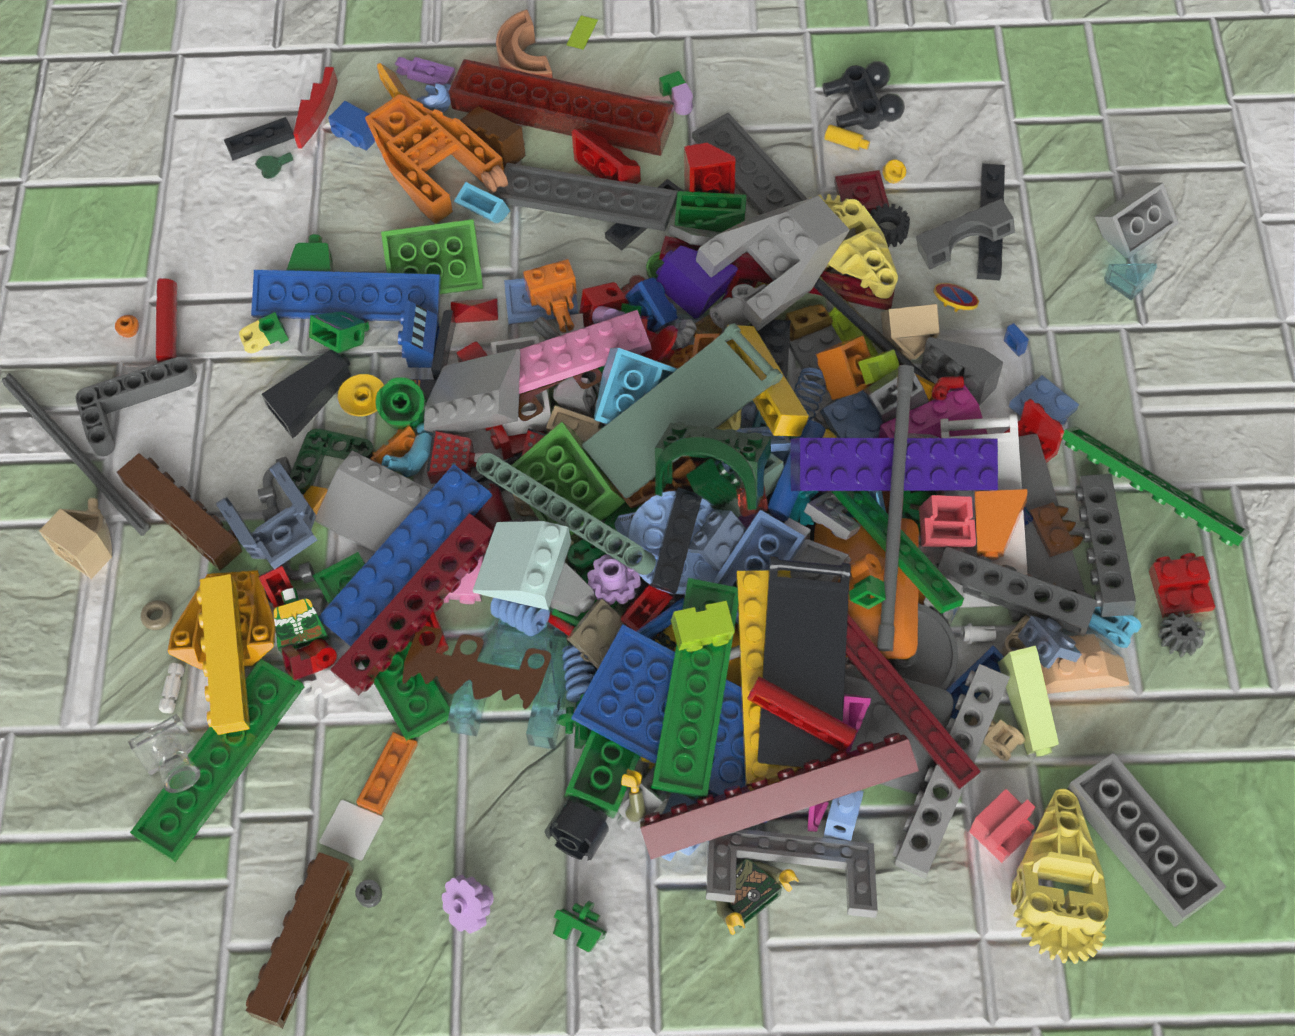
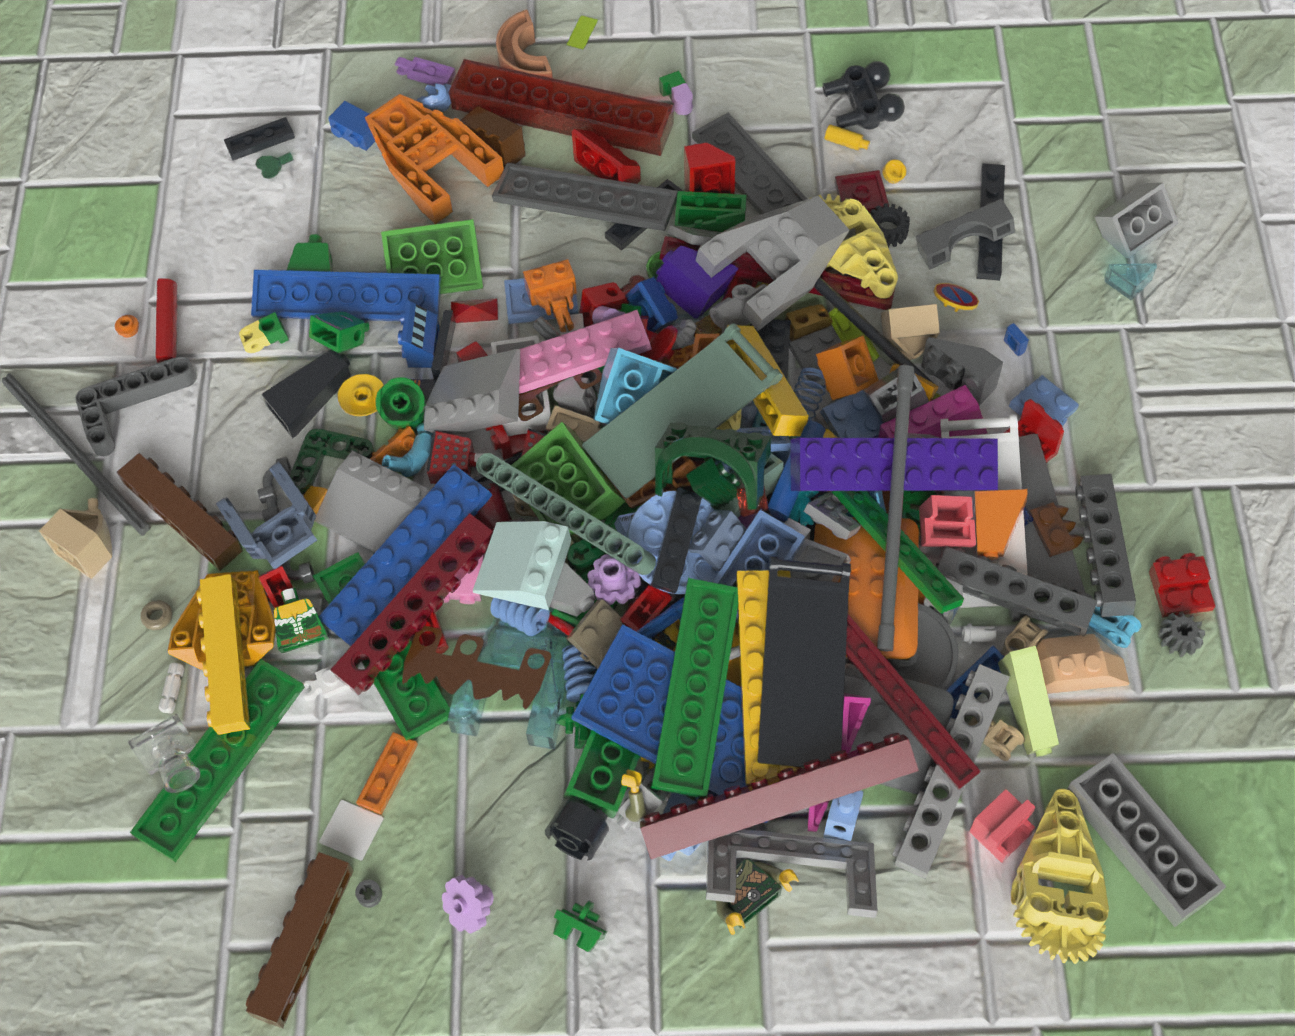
(308, 659): leg -> none
(313, 111): red slope -> none
(391, 81): light orange slope -> none
(482, 203): medium azure brick -> none
(494, 179): nougat wheel -> none
(704, 627): lime brick -> none
(802, 714): red brick -> none
(867, 581): leg -> none
(878, 366): lime panel -> none
(944, 384): red arm -> none
(1049, 641): sand blue bracket -> none
(1162, 491): green plate -> none

